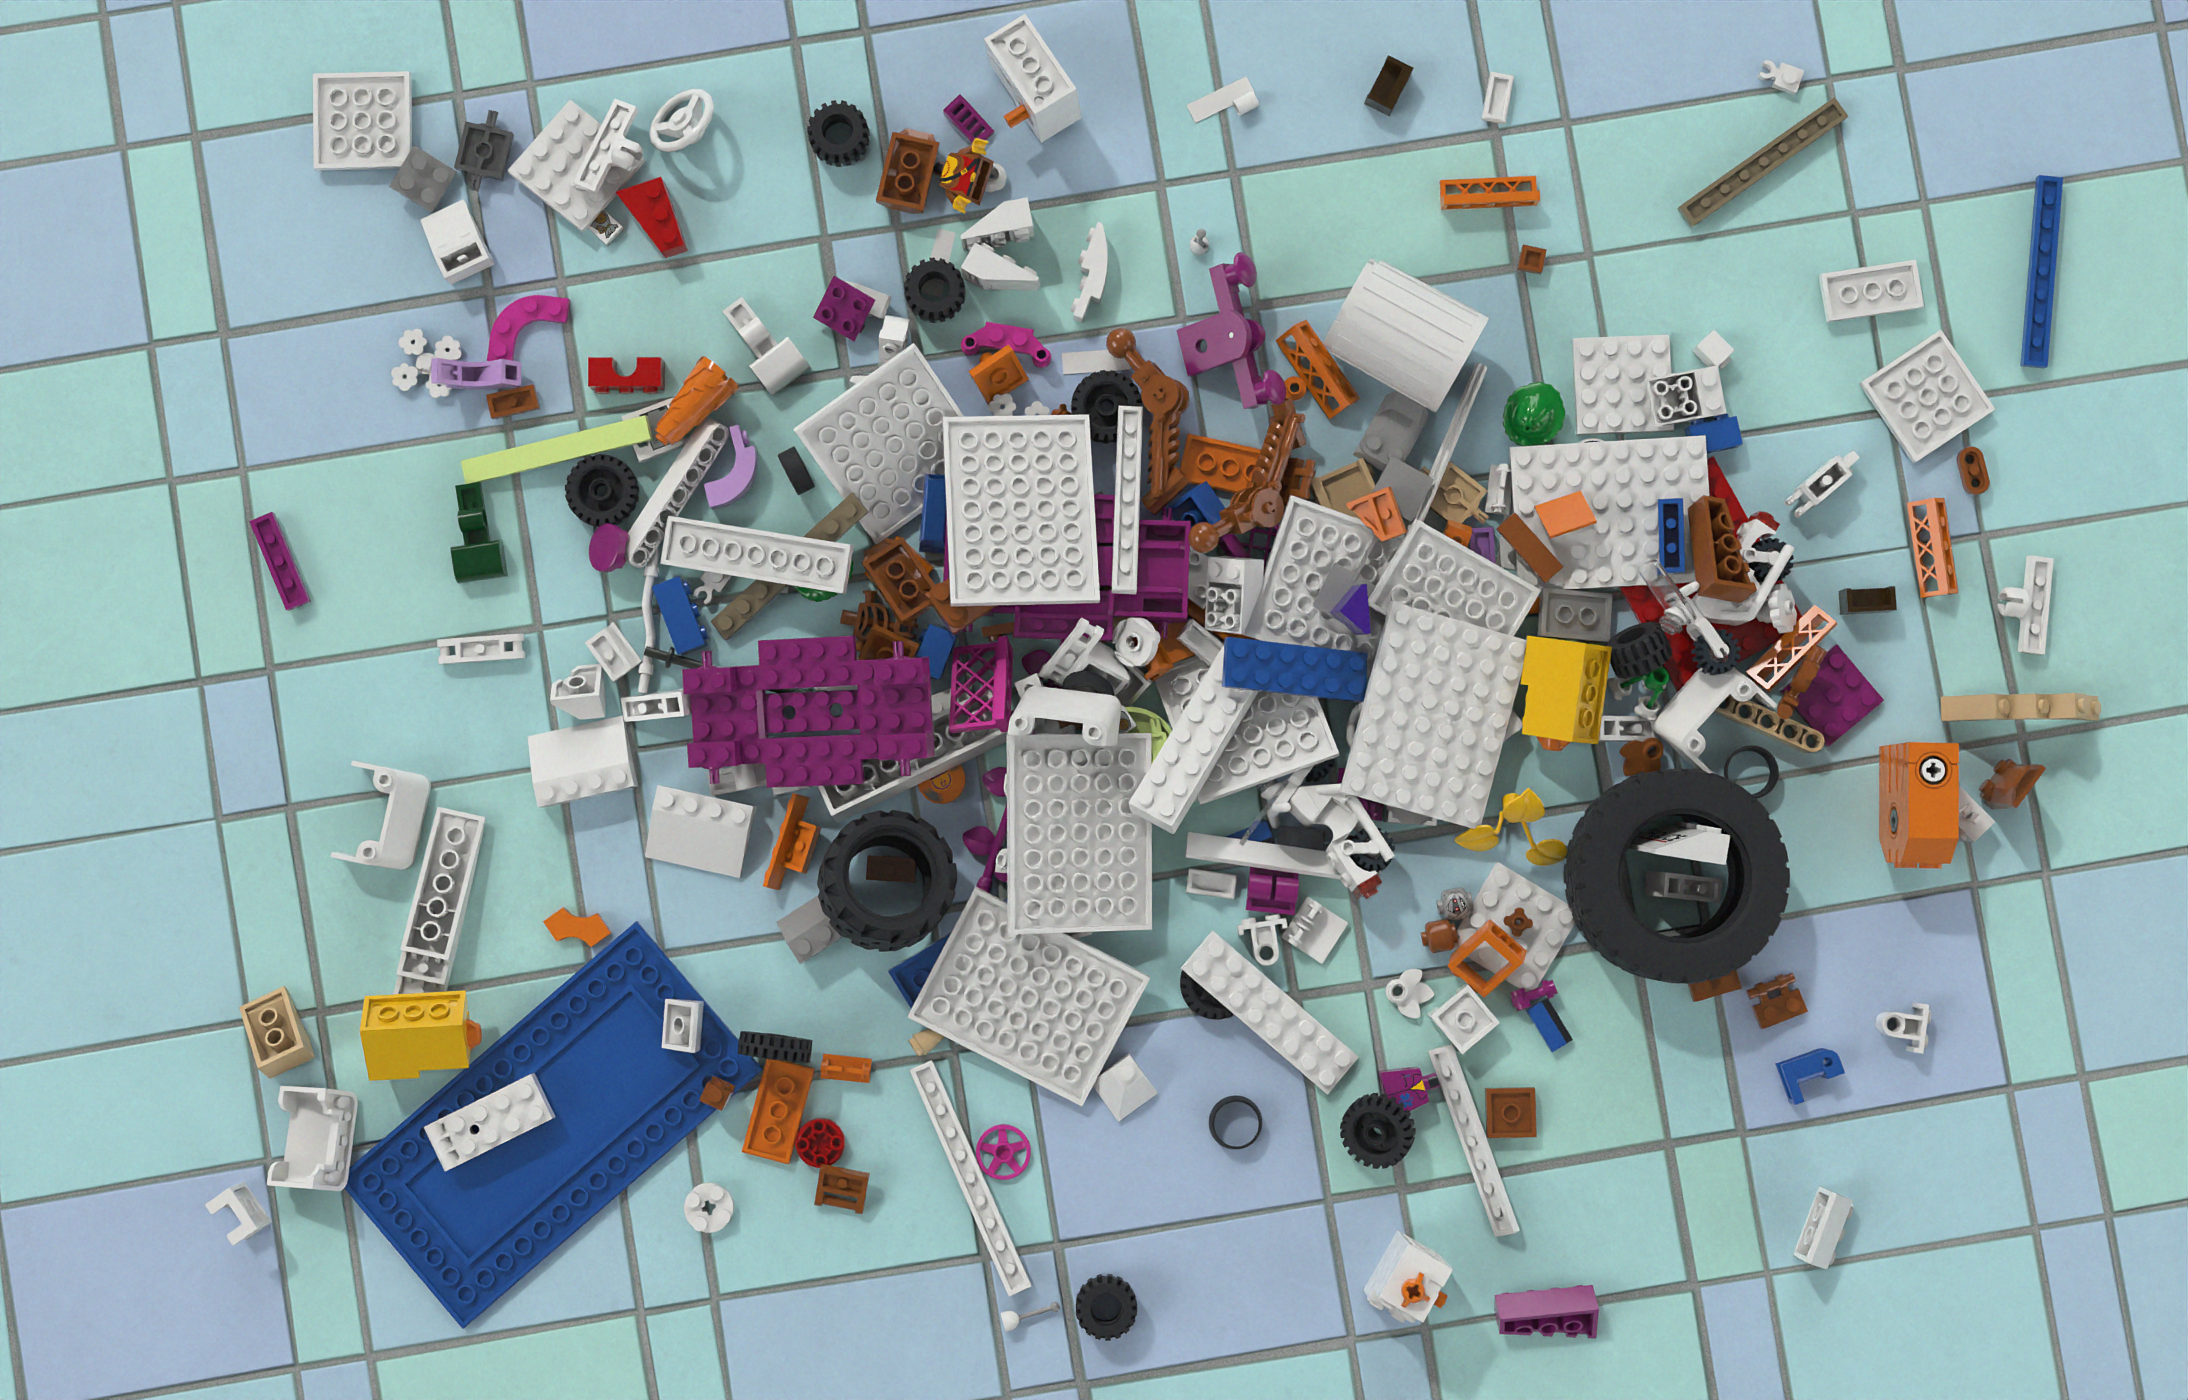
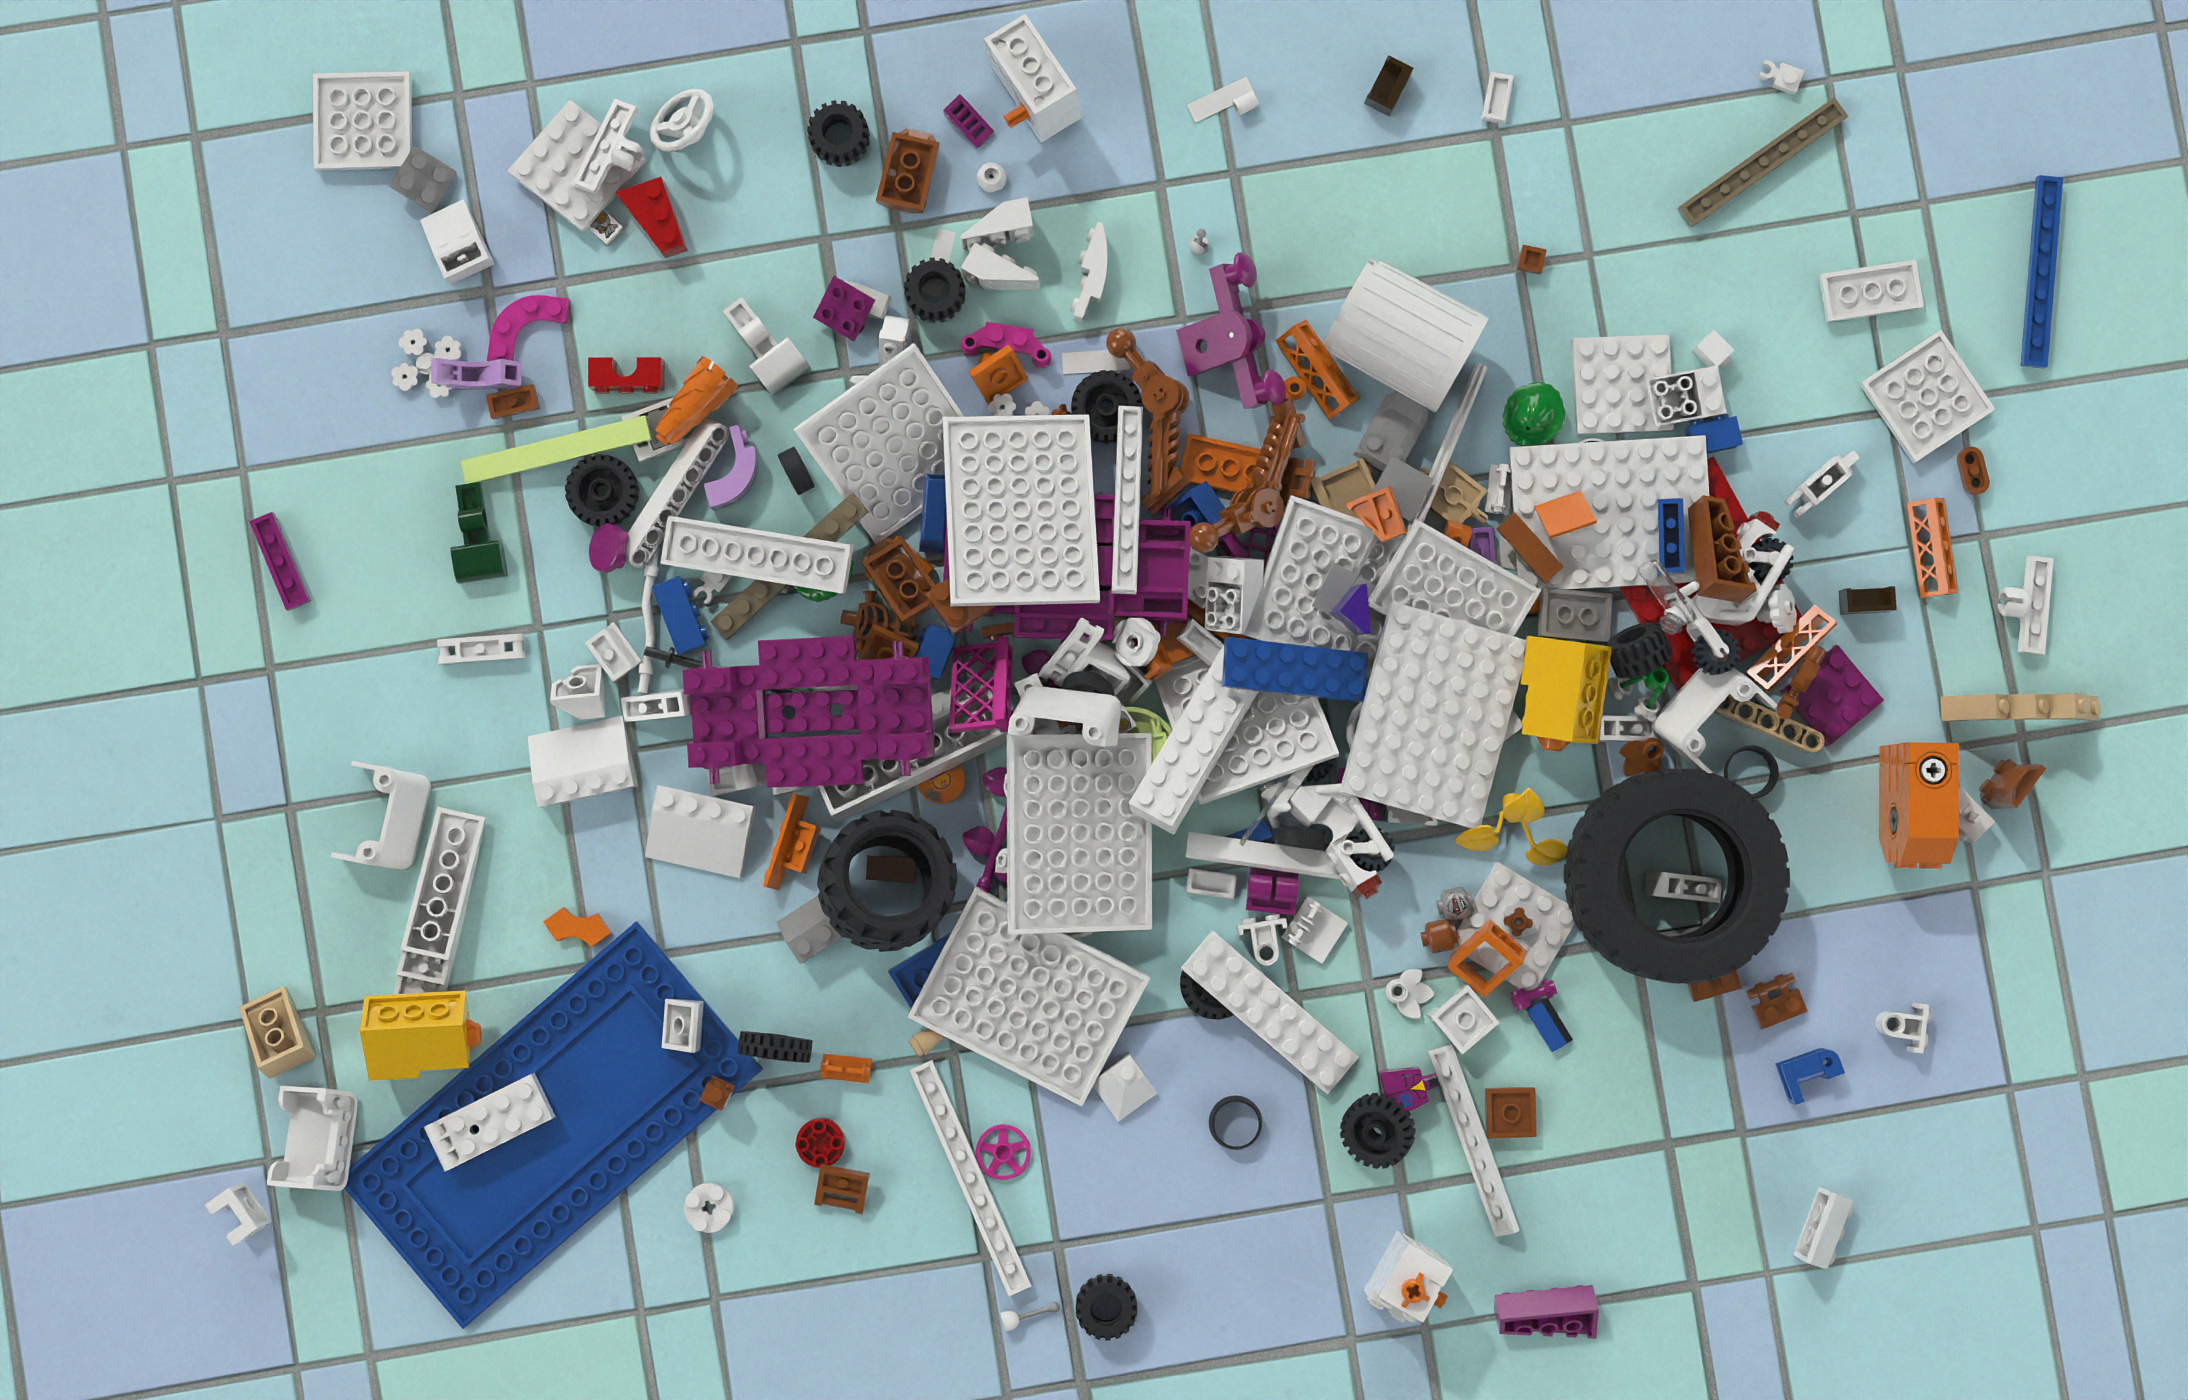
(484, 150): dark grey plate -> none
(778, 1110): orange tile -> none
(965, 175): torso -> none
(1489, 199): orange fence -> none
(1685, 842): white slope -> none

